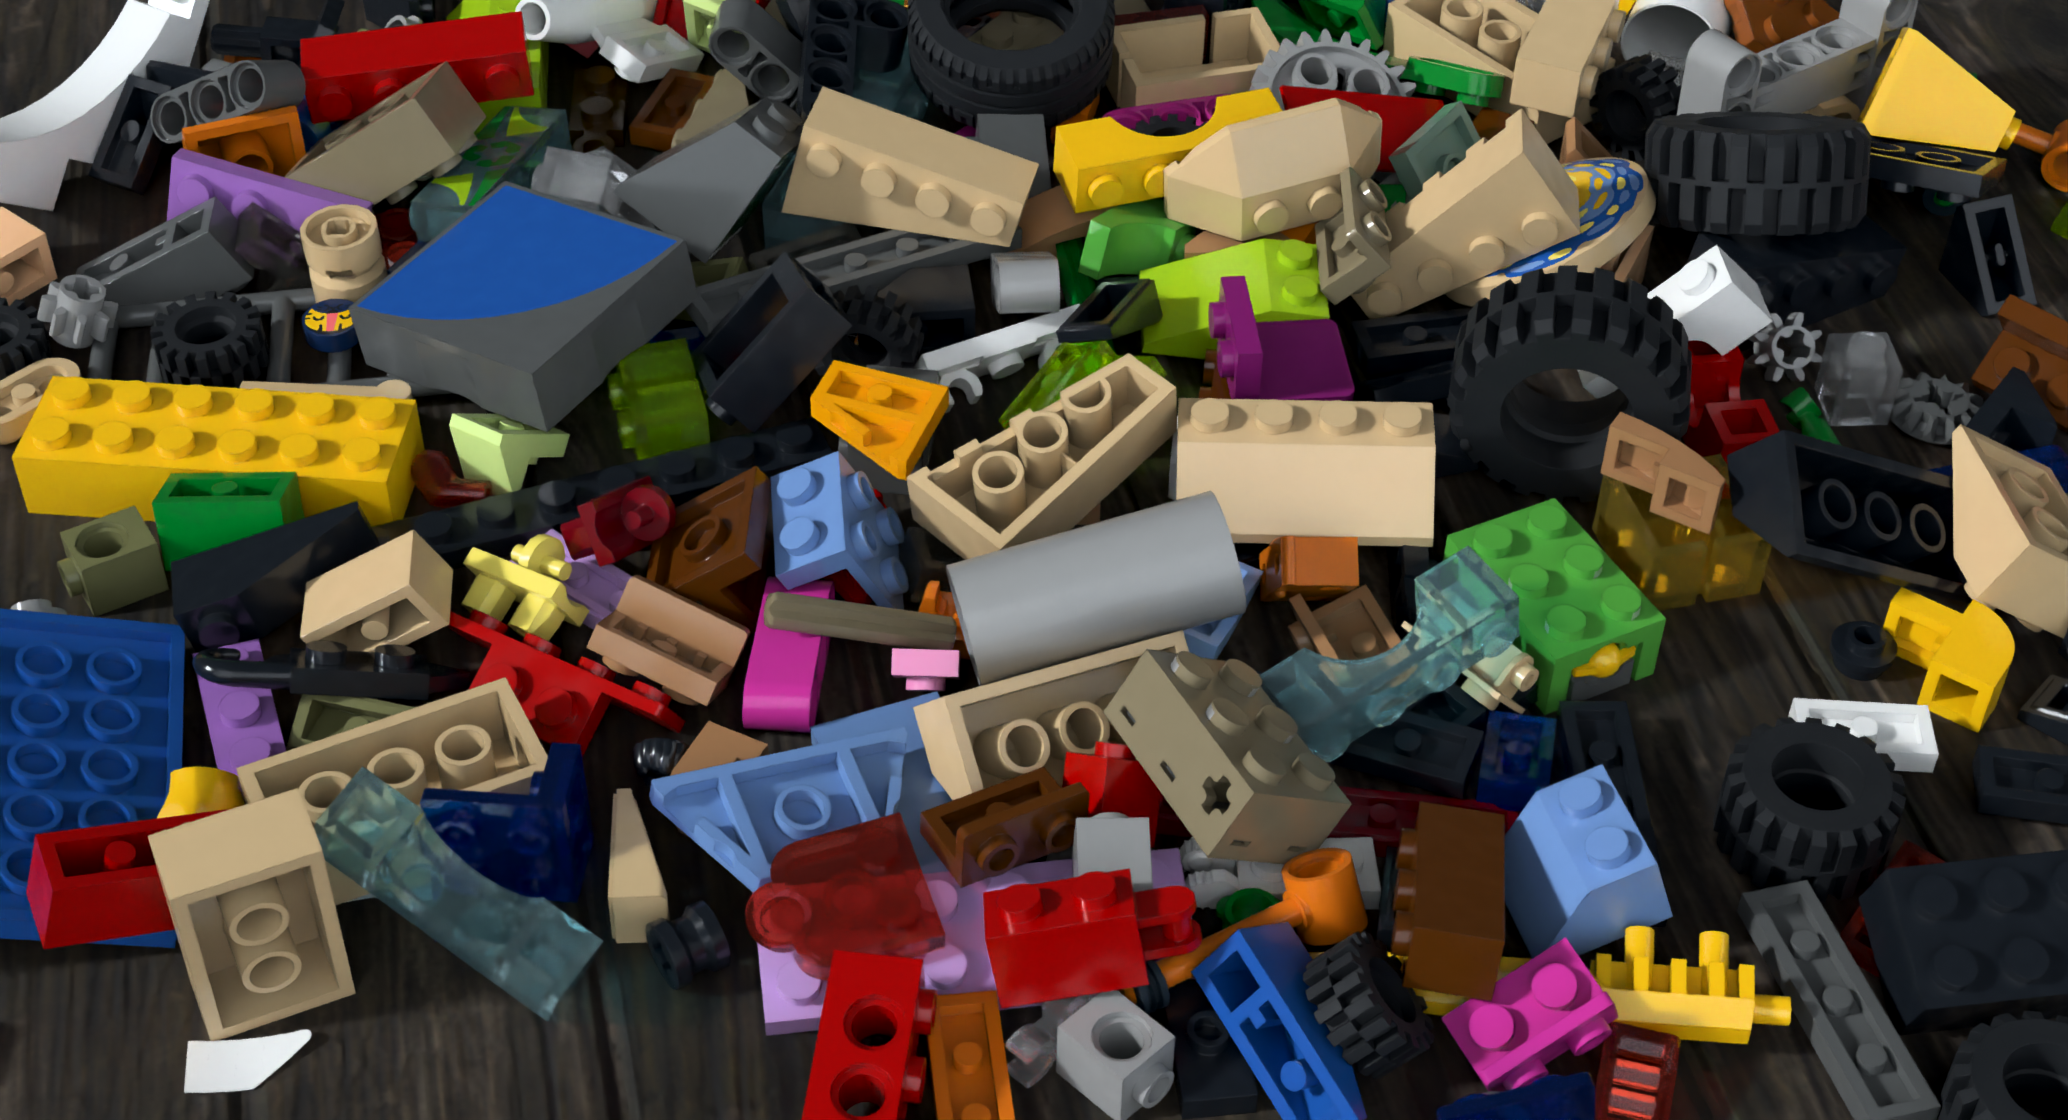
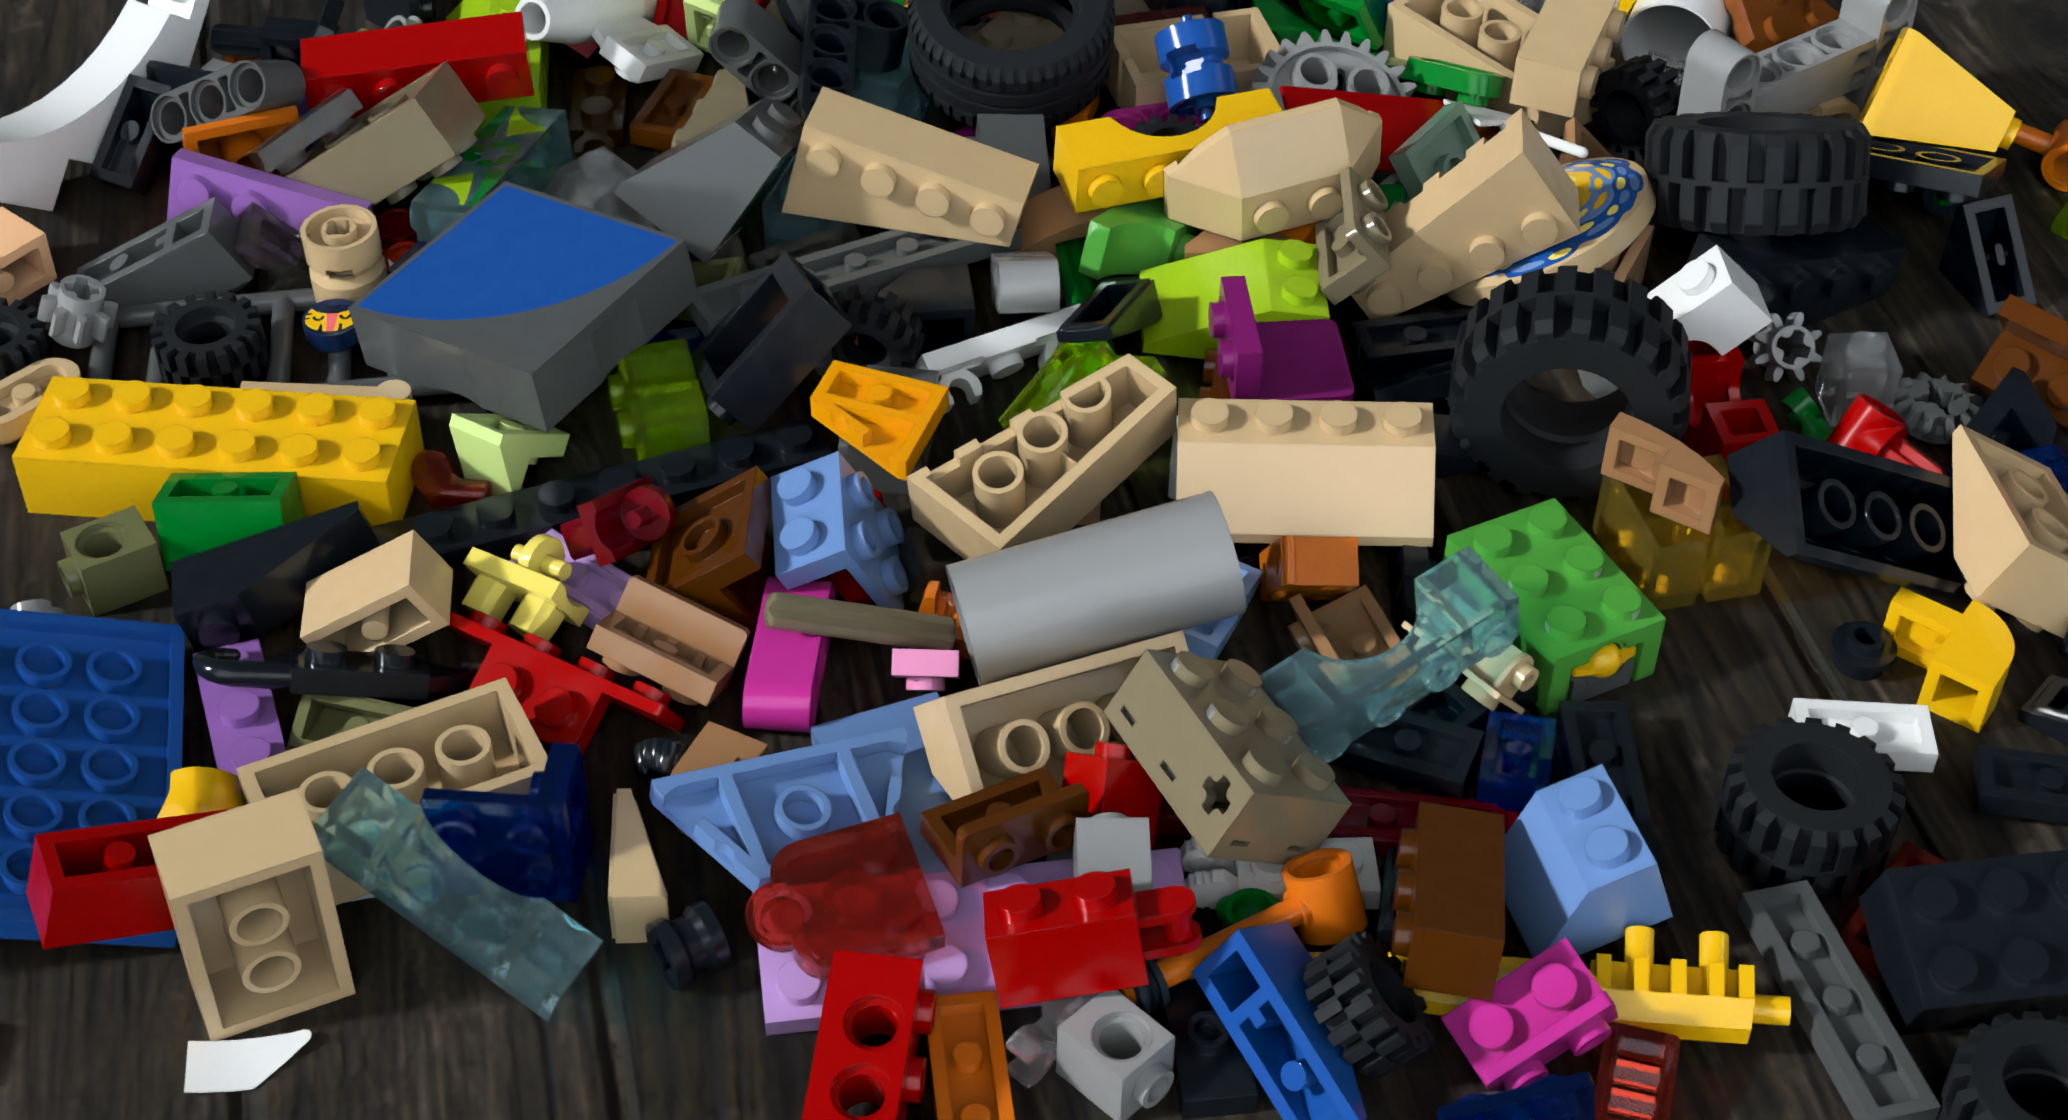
(327, 119): none -> clear smoke plate
(580, 179): clear brick -> none
(1195, 59): none -> blue wheel
(1488, 117): none -> white piece
(1878, 431): none -> red axle

